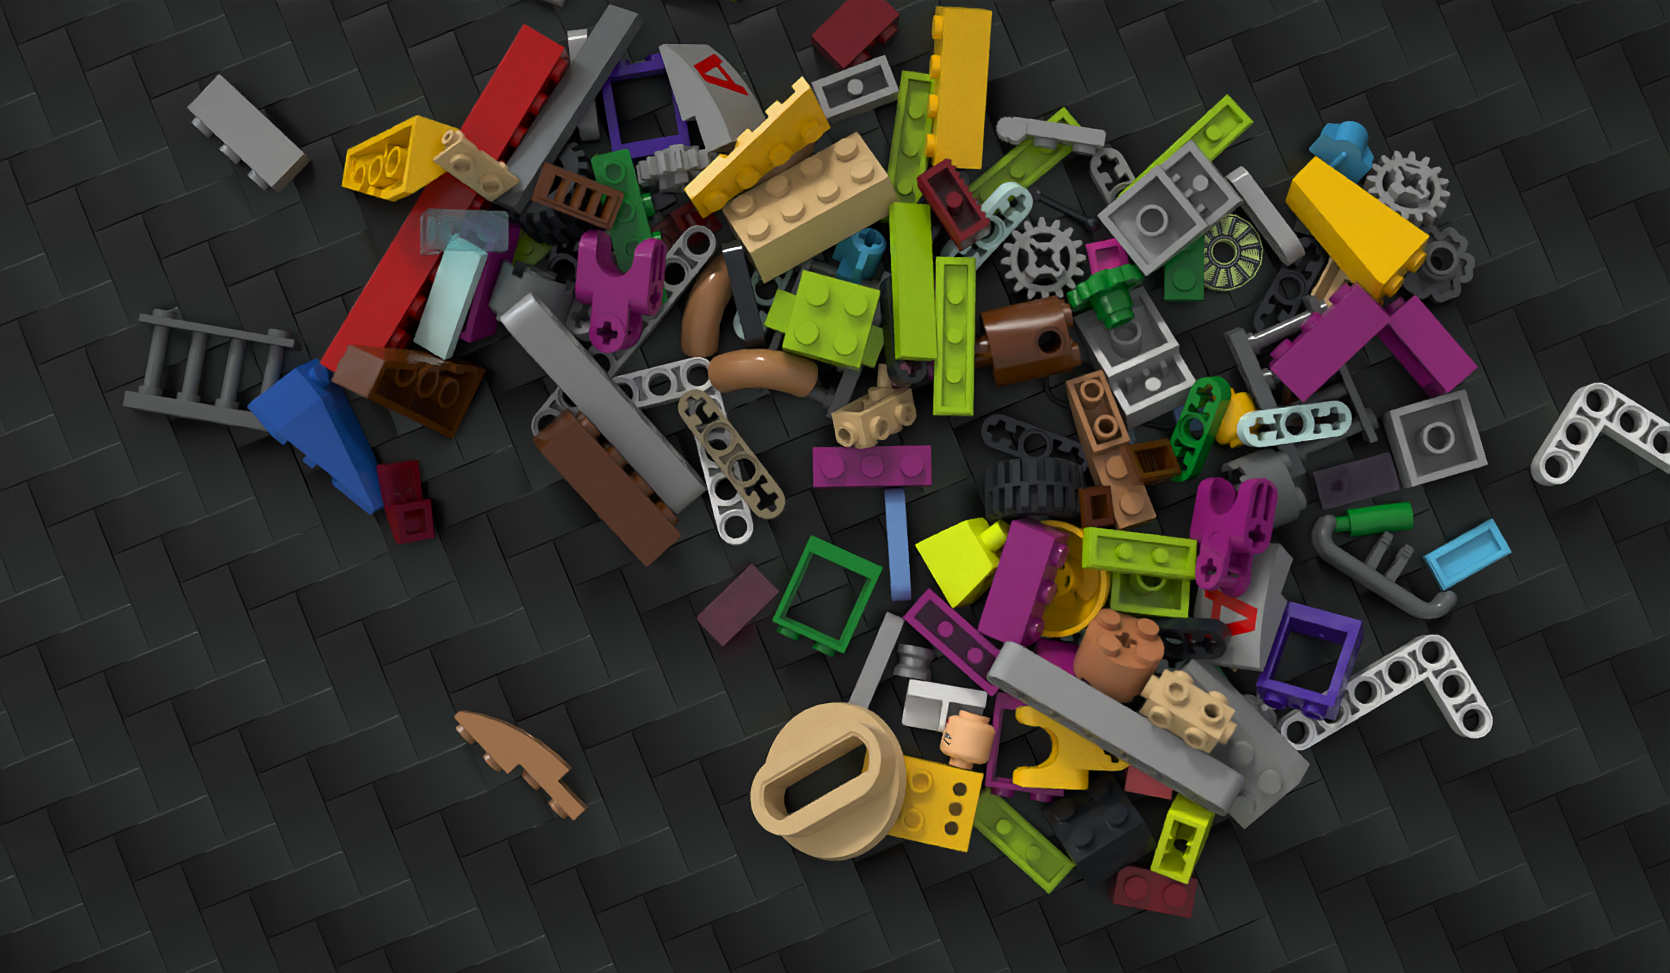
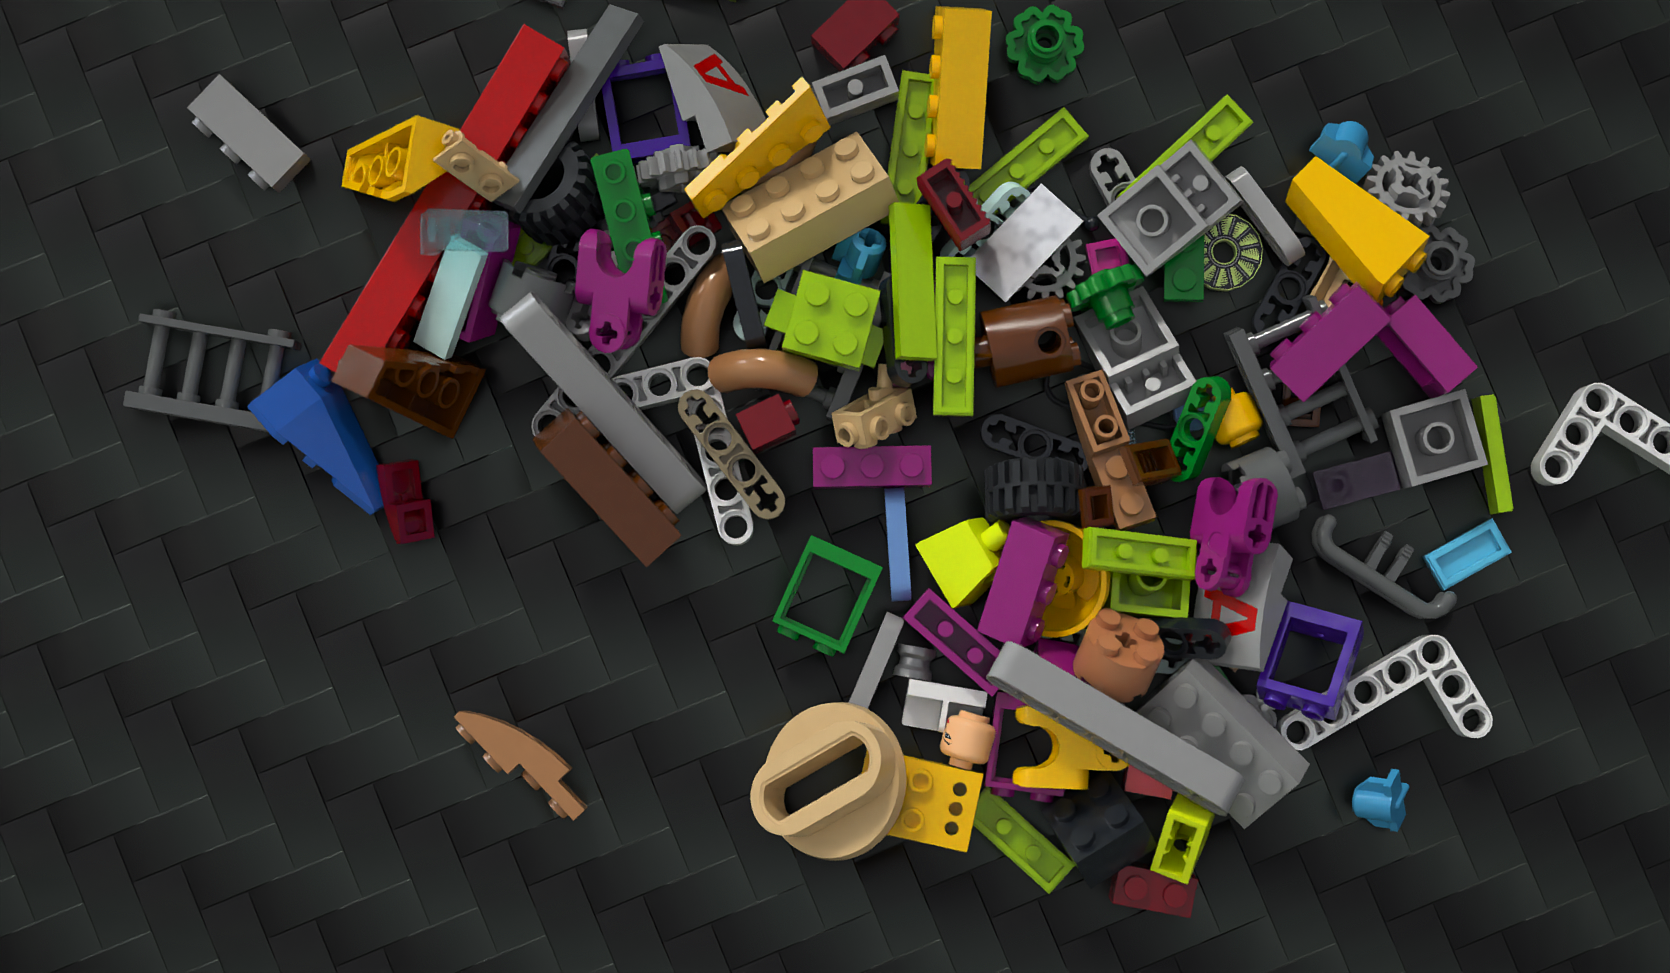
(610, 206): reddish brown slope -> none
(737, 605): clear pink plate -> none
(768, 423): none -> dark red brick
(1024, 242): none -> flat silver sticker
(1038, 62): none -> green plant
(1049, 134): light grey hinge -> none
(1187, 710): tan brick -> none
(1319, 409): light aqua beam -> none
(1376, 519): green cylinder -> none
(1381, 801): none -> dark azure piece
(1496, 471): none -> lime tile

